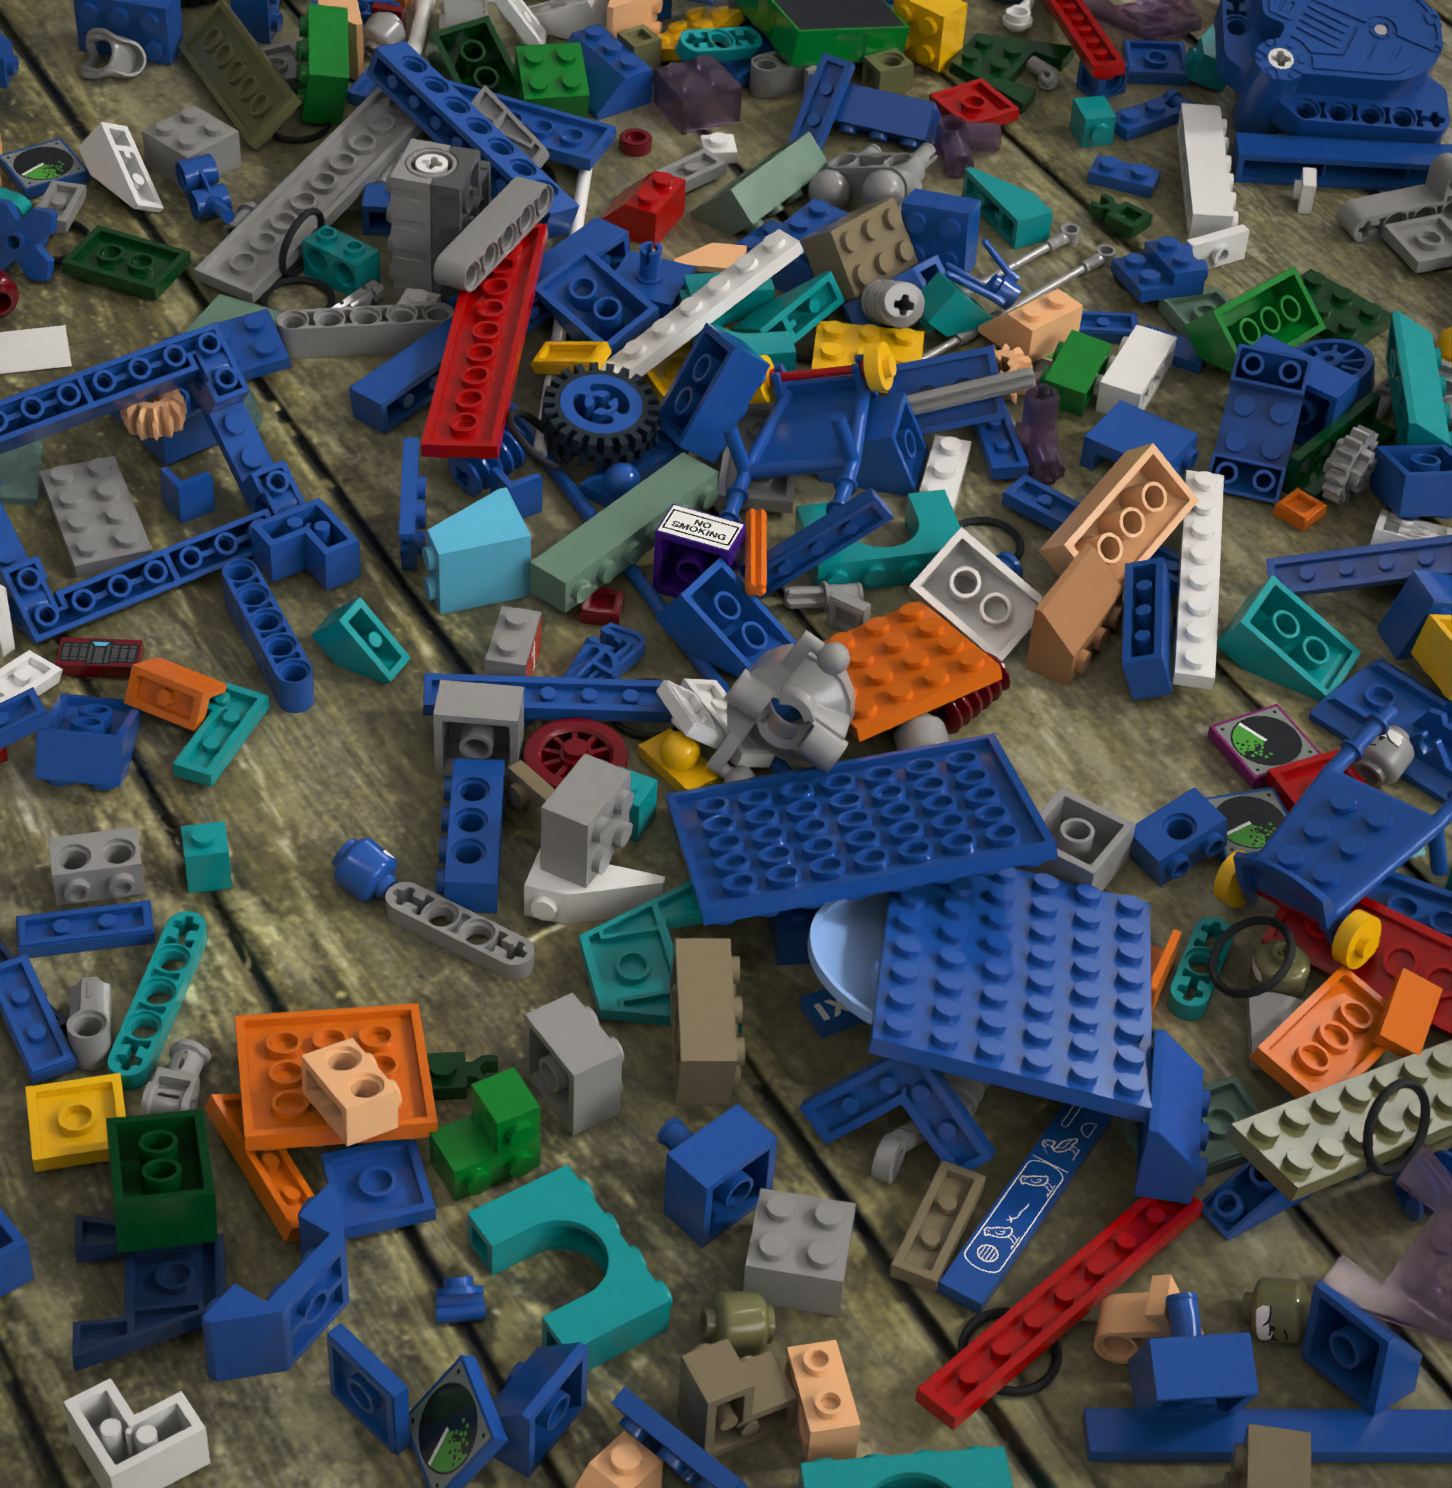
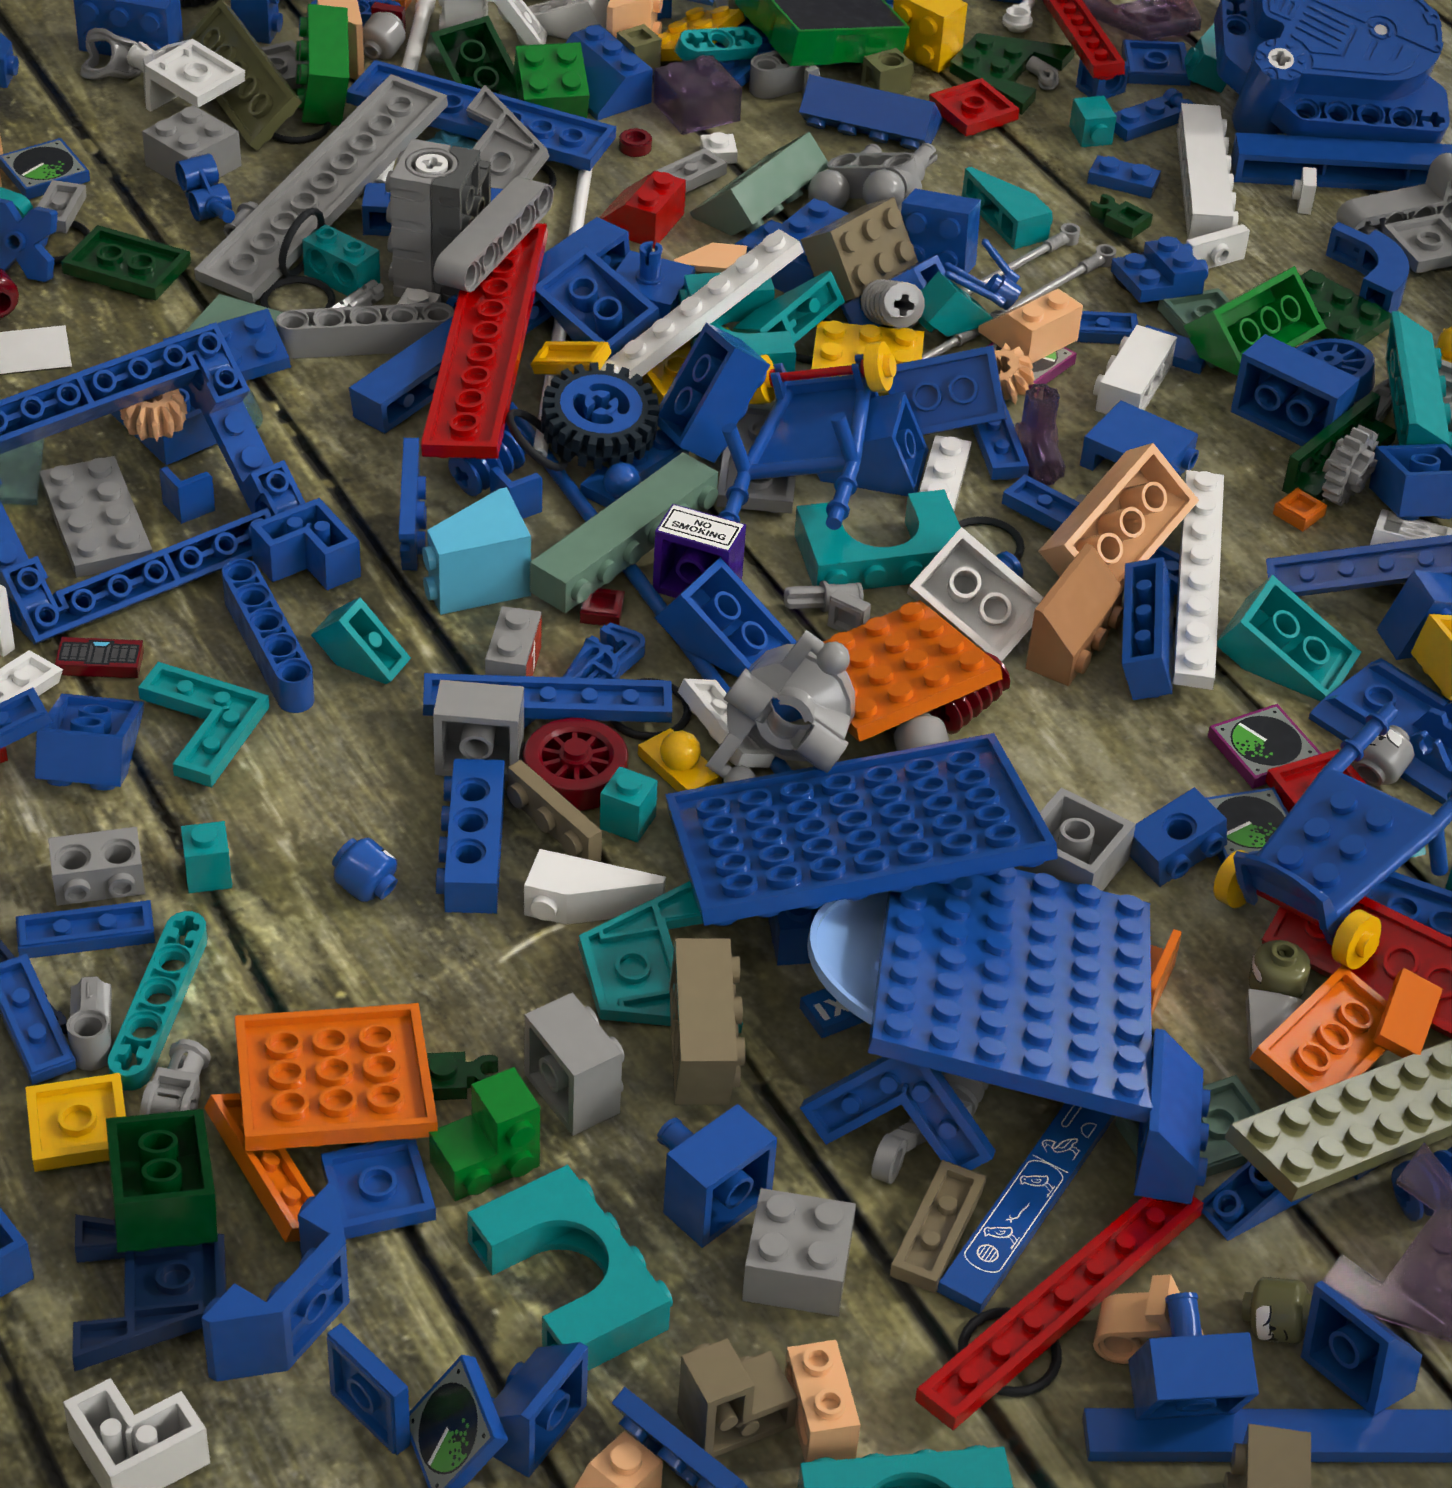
(116, 164): white slope -> none
(171, 692): orange panel -> none
(183, 71): none -> white plate
(350, 1091): light nougat brick -> none
(456, 122): blue brick -> none
(459, 1301): blue plate -> none
(464, 925): light grey beam -> none
(586, 820): light grey brick -> none
(690, 714): white plate -> none
(740, 1318): olive head -> none
(756, 552): orange axle -> none
(823, 99): blue plate -> none
(824, 538): blue tile -> none
(958, 138): clear purple piece -> none
(972, 391): light grey axle -> none
(1076, 370): green brick -> none
(1186, 977): teal beam -> none
(1260, 422): blue slope -> none
(1268, 985): black tyre -> none
(1372, 1118): black tyre -> none
(1376, 258): none -> blue arch

